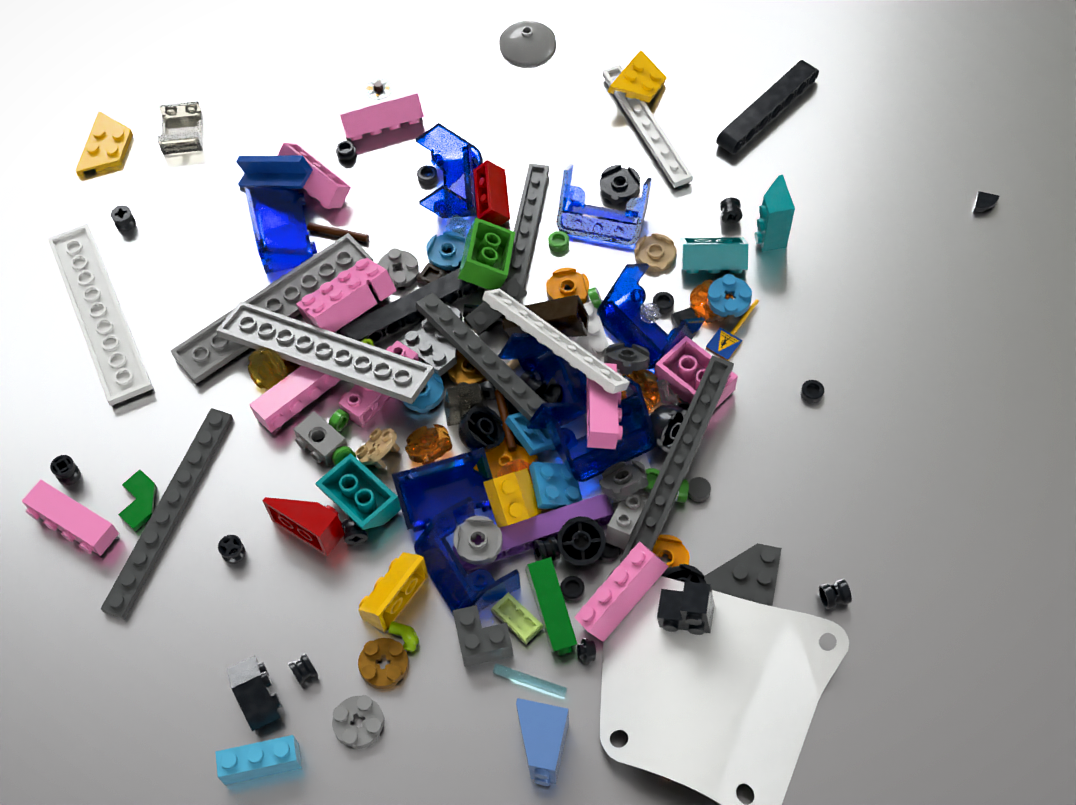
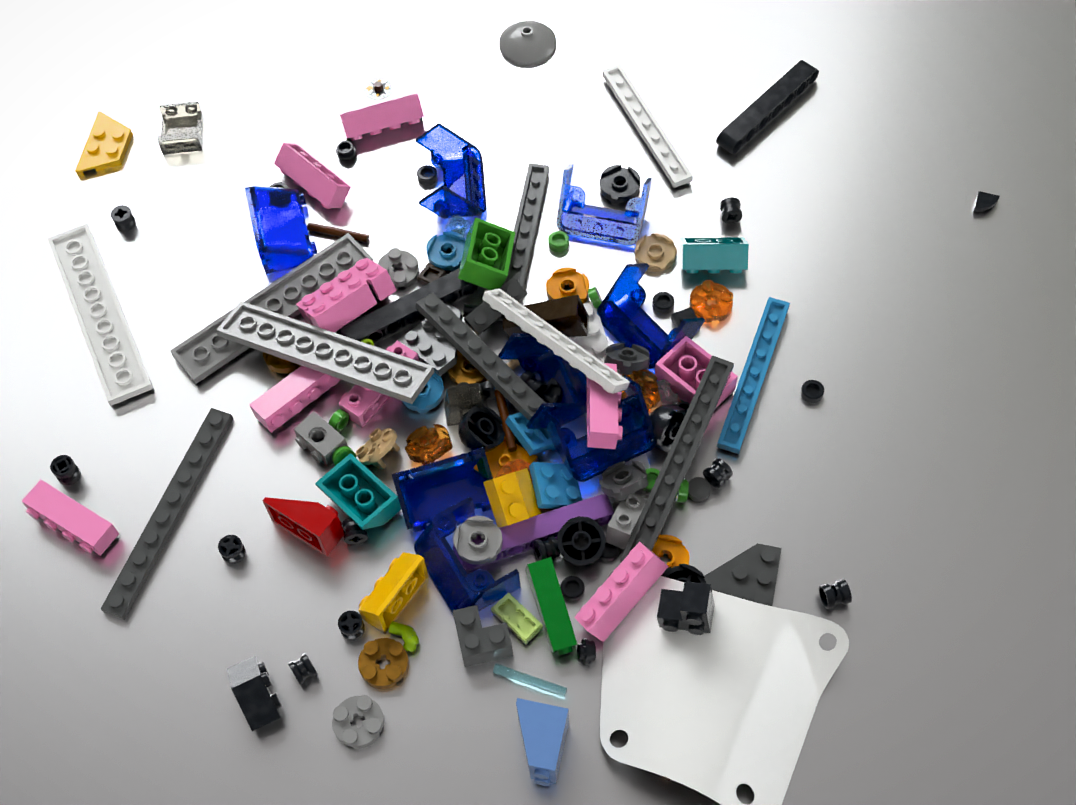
(142, 508): green tile -> none
(258, 760): medium azure brick -> none
(266, 368): clear yellow tile -> none
(274, 171): blue panel -> none
(349, 620): none -> black wheel
(491, 193): red brick -> none
(639, 79): yellow wing -> none
(650, 312): clear plate -> none
(717, 473): none -> black wheel
(726, 343): piece -> none
(729, 285): dark azure plate -> none
(753, 375): none -> dark azure plate
(775, 217): teal slope -> none

